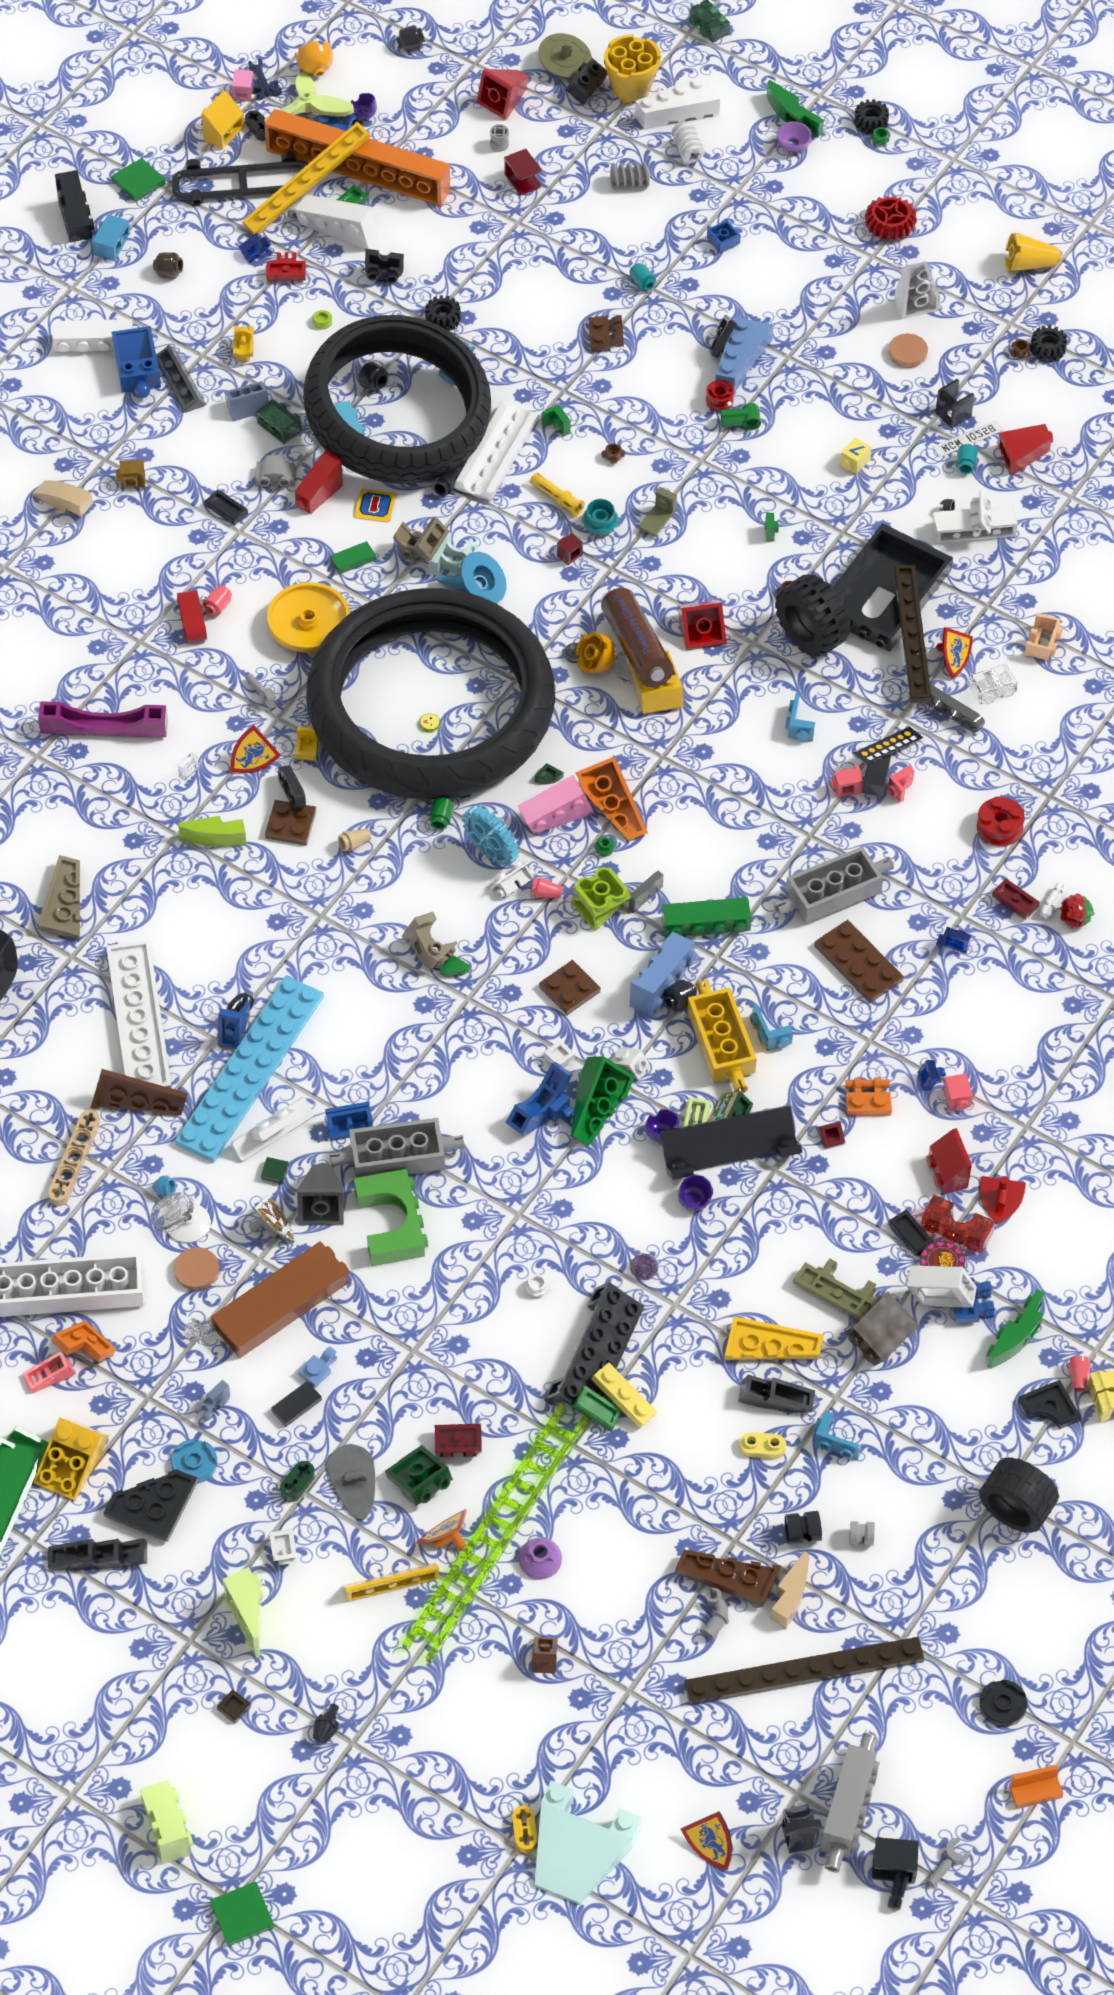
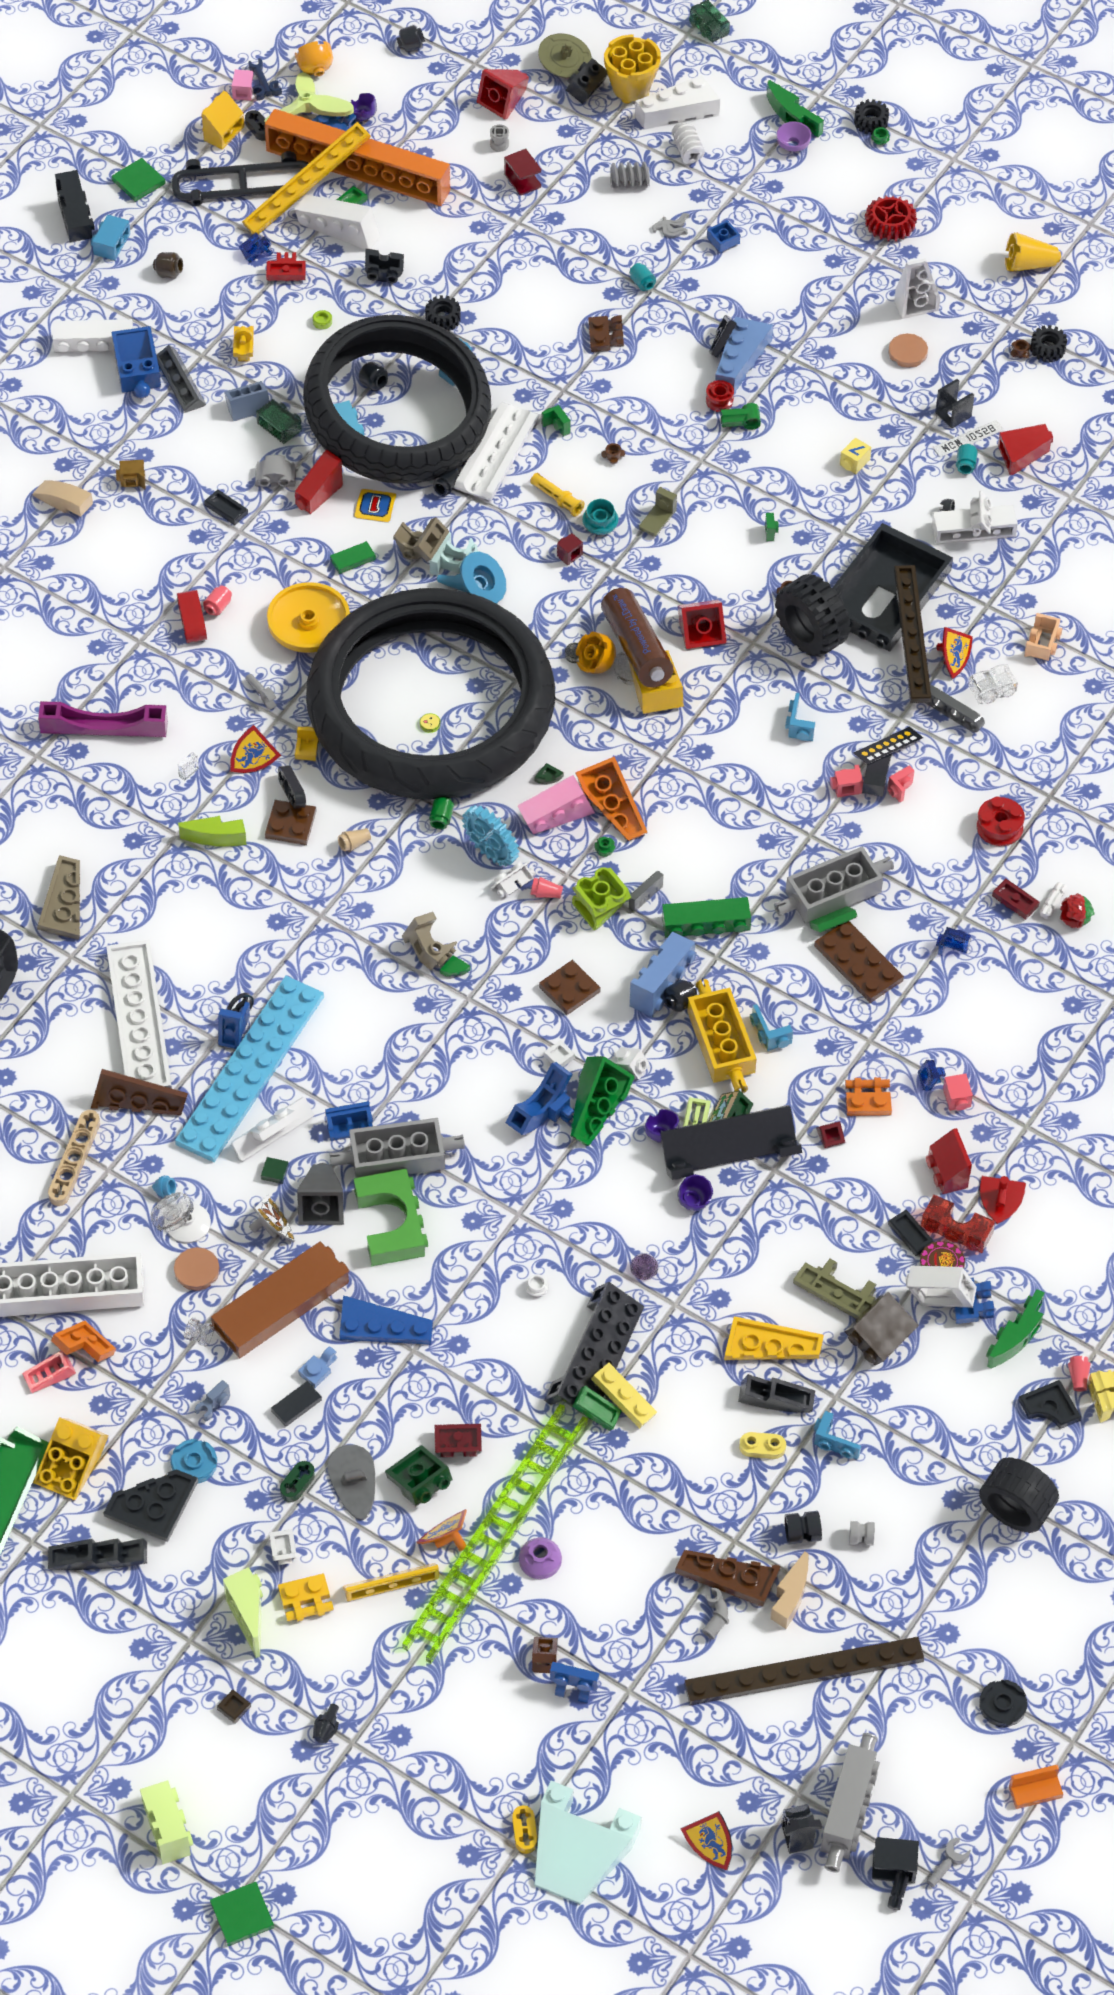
(303, 1592): none -> yellow plate
(381, 1324): none -> blue wing
(569, 1675): none -> blue plate
(666, 226): none -> light grey piece
(833, 919): none -> green tile

